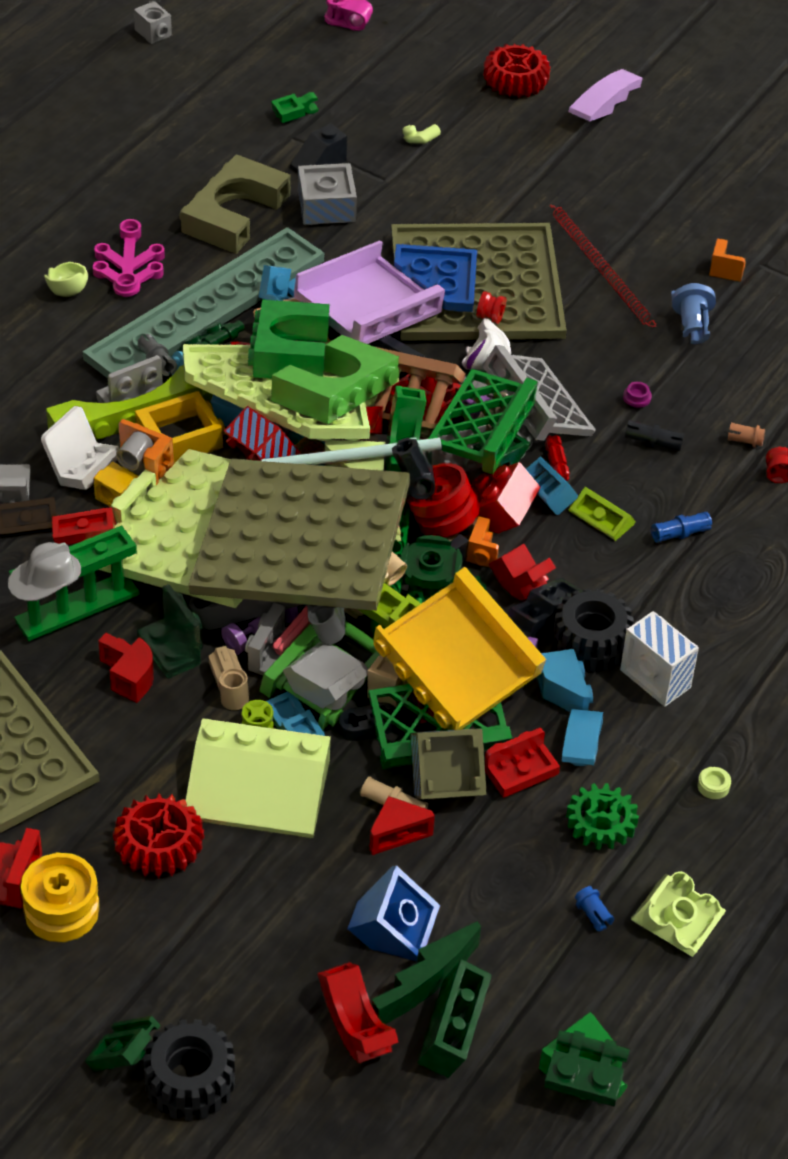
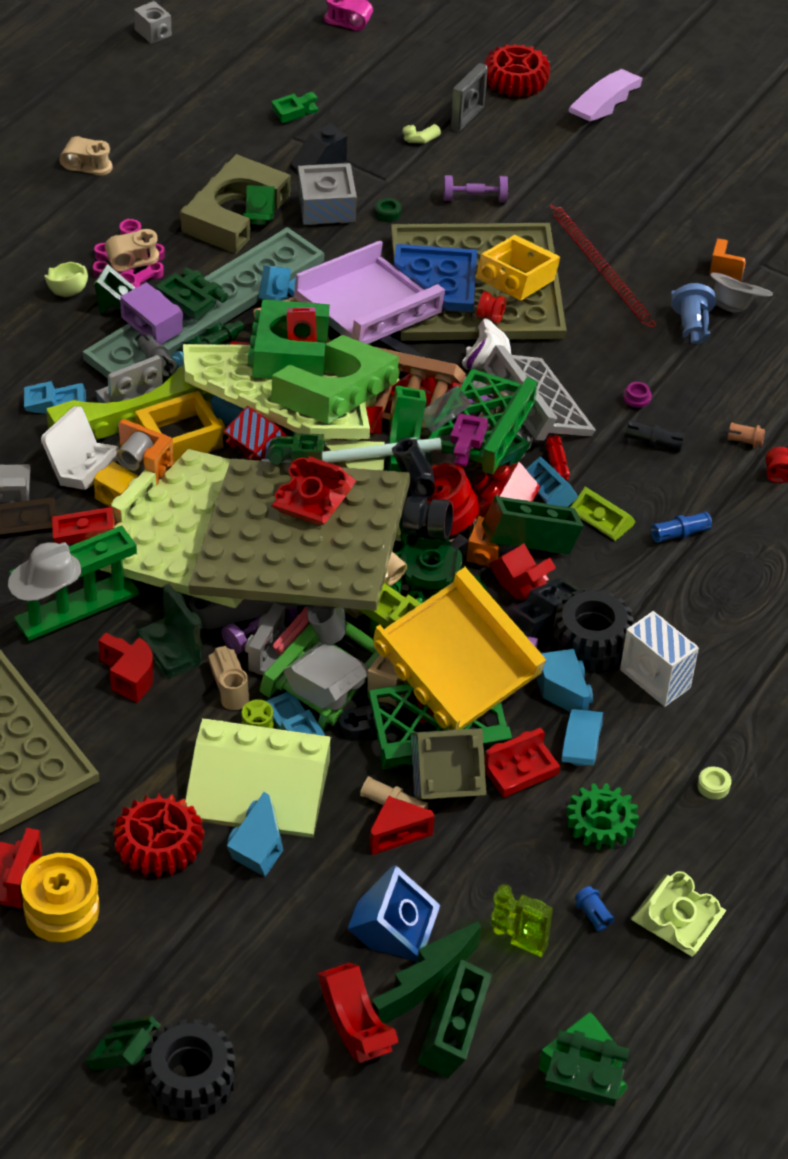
(44, 395): none -> dark azure slope
(85, 155): none -> tan piece
(110, 287): none -> dark green slope
(130, 251): none -> tan piece
(151, 313): none -> medium lavender brick
(188, 296): none -> dark green plate
(258, 838): none -> dark azure slope
(260, 204): none -> green bracket
(296, 447): none -> dark green plate
(302, 315): none -> red brick
(313, 490): none -> red slope
(388, 210): none -> dark green tile
(429, 518): none -> black wheel
(445, 408): none -> clear light blue piece
(467, 433): none -> magenta plate
(468, 97): none -> dark grey plate
(502, 188): none -> medium lavender wheel
(516, 252): none -> yellow window
(524, 920): none -> clear neon green plate
(533, 524): none -> dark green brick
(735, 295): none -> light grey piece

